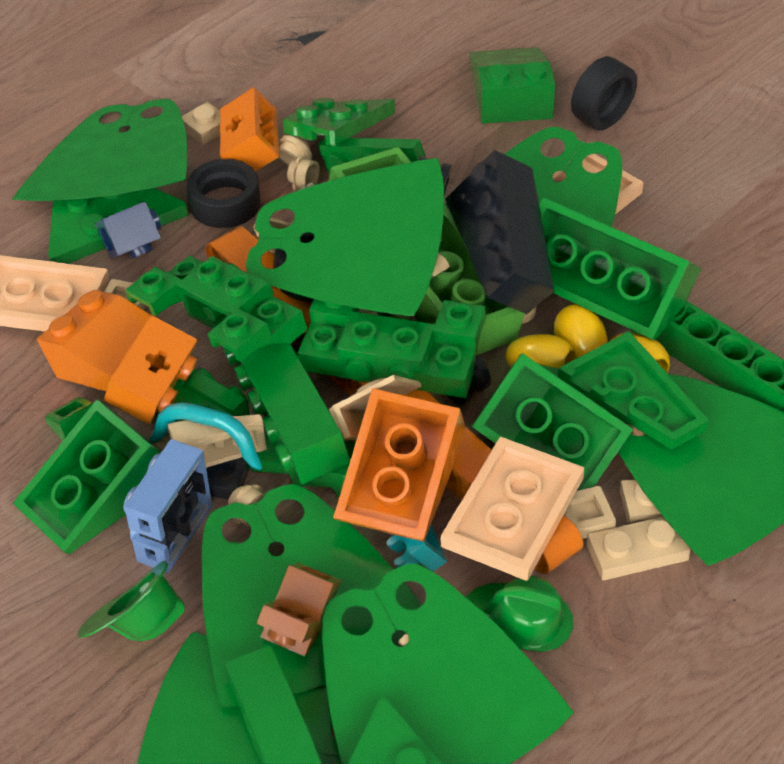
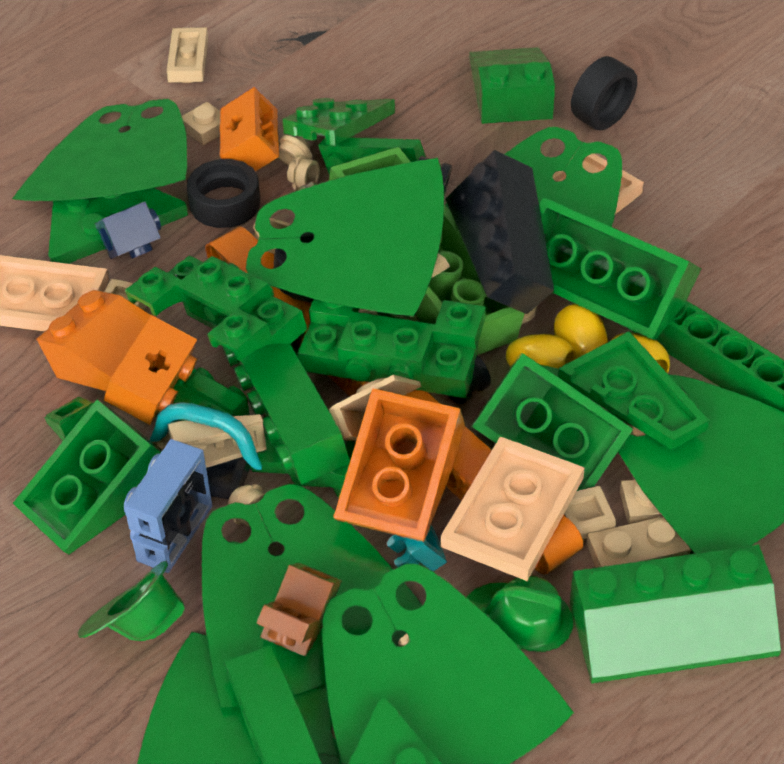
(187, 55): none -> tan plate
(675, 613): none -> slope

